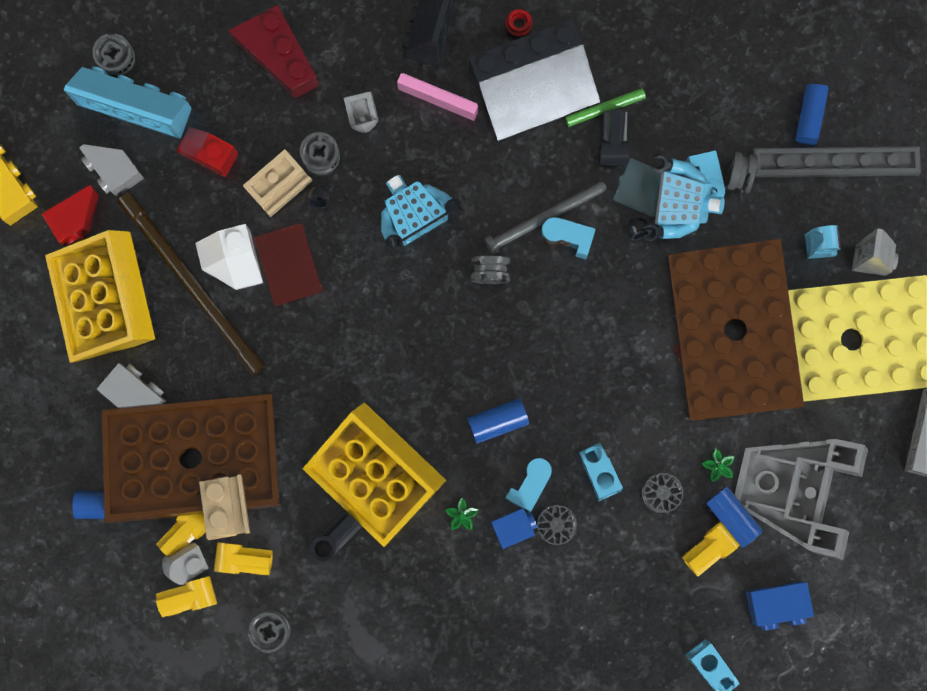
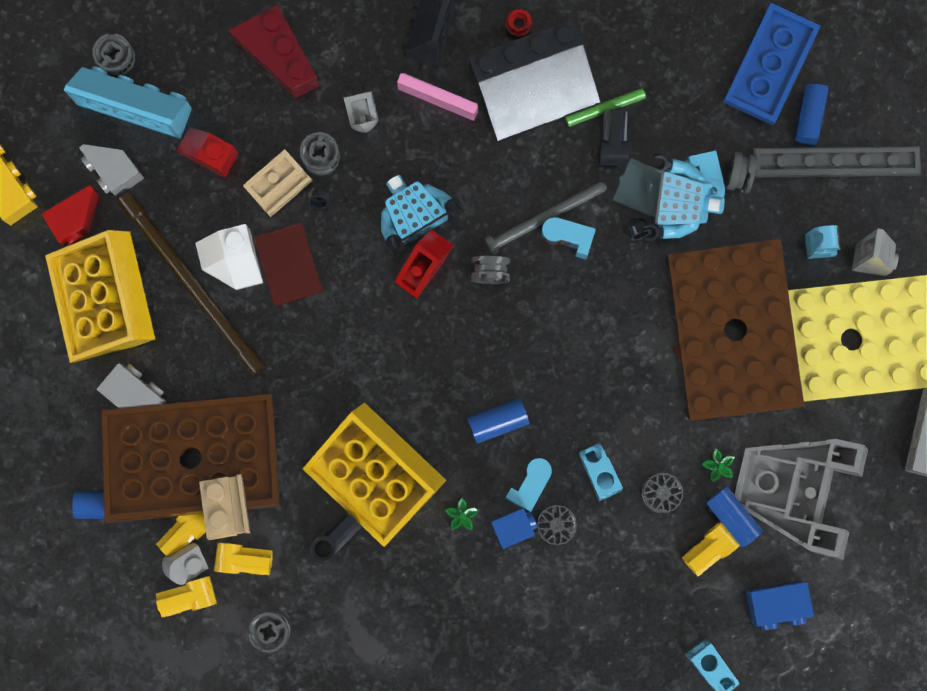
(423, 263): none -> red slope
(772, 64): none -> blue plate

